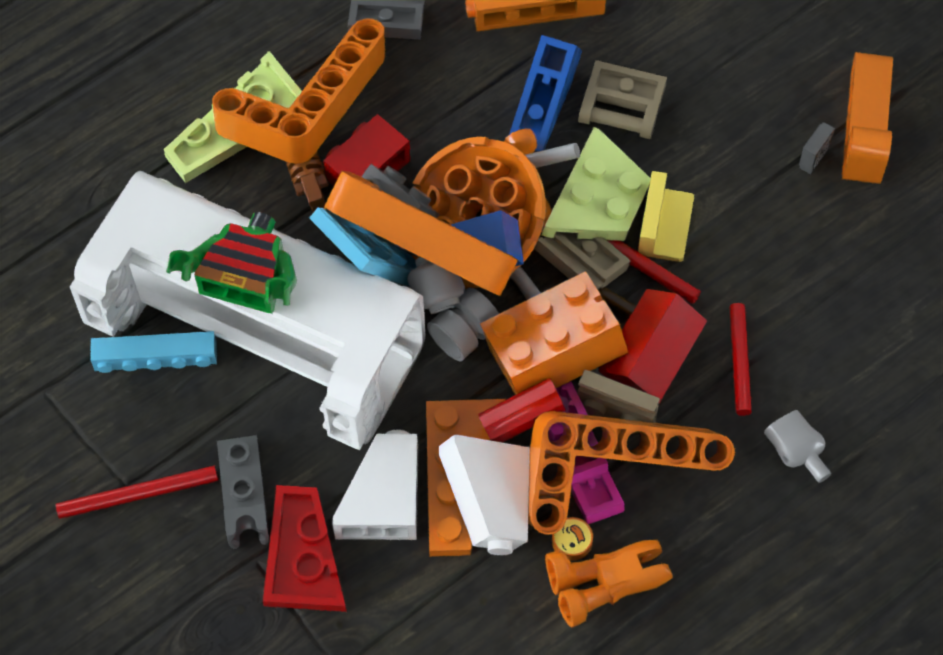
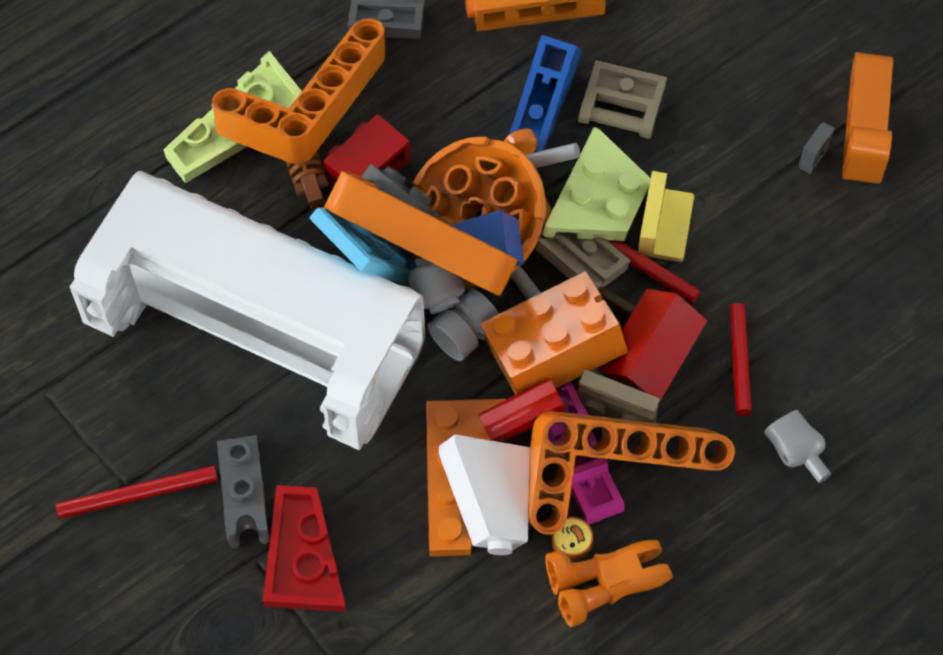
(153, 351): medium azure piece -> none
(240, 265): torso -> none
(383, 492): white slope -> none

